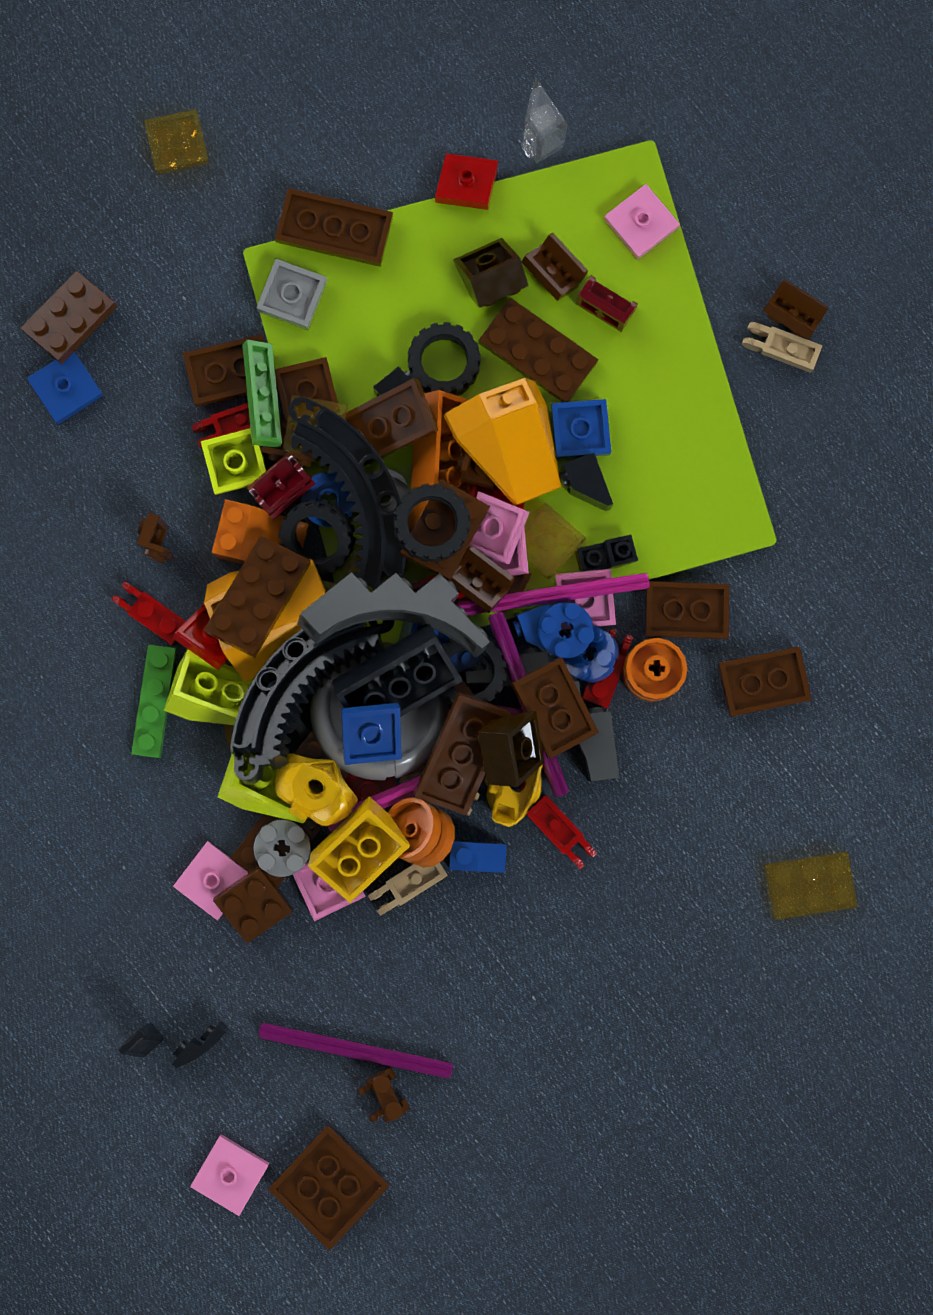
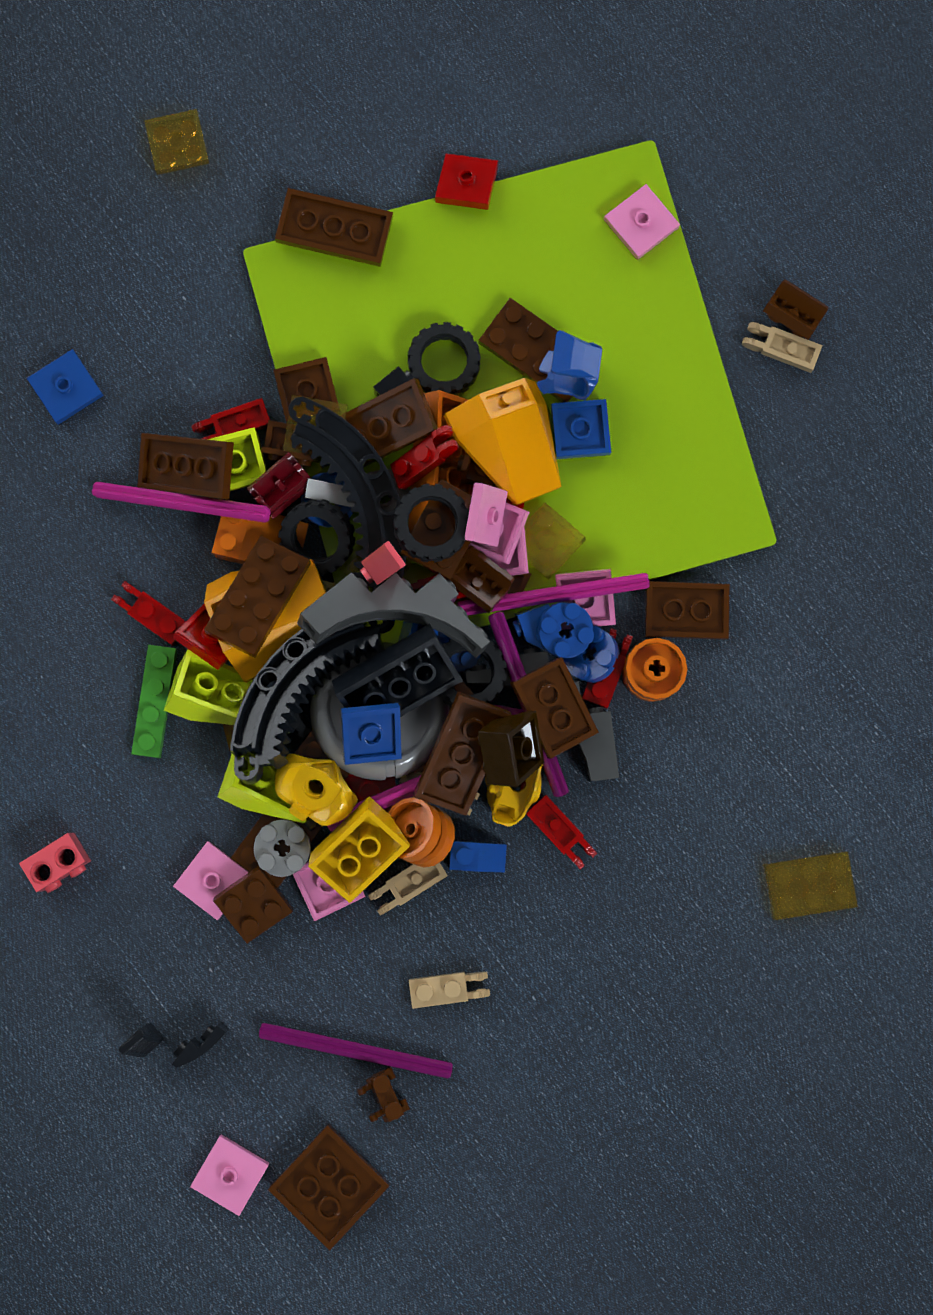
(53, 857): none -> coral brick
(68, 317): reddish brown plate -> none
(152, 534): reddish brown bracket -> none
(181, 502): none -> dark pink axle
(185, 465): none -> reddish brown plate
(217, 371): reddish brown plate -> none
(262, 394): bright green plate -> none
(291, 294): light grey plate -> none
(328, 491): none -> white sticker
(381, 564): none -> coral slope
(423, 457): none -> red hinge
(445, 989): none -> tan hinge
(485, 514): none -> bright pink plate
(491, 272): dark brown slope -> none
(543, 126): clear slope -> none
(555, 267): reddish brown bracket -> none
(571, 367): none -> blue piece
(586, 481): black slope -> none
(605, 304): dark red hinge -> none
(607, 555): black slope -> none
(764, 681): reddish brown plate -> none

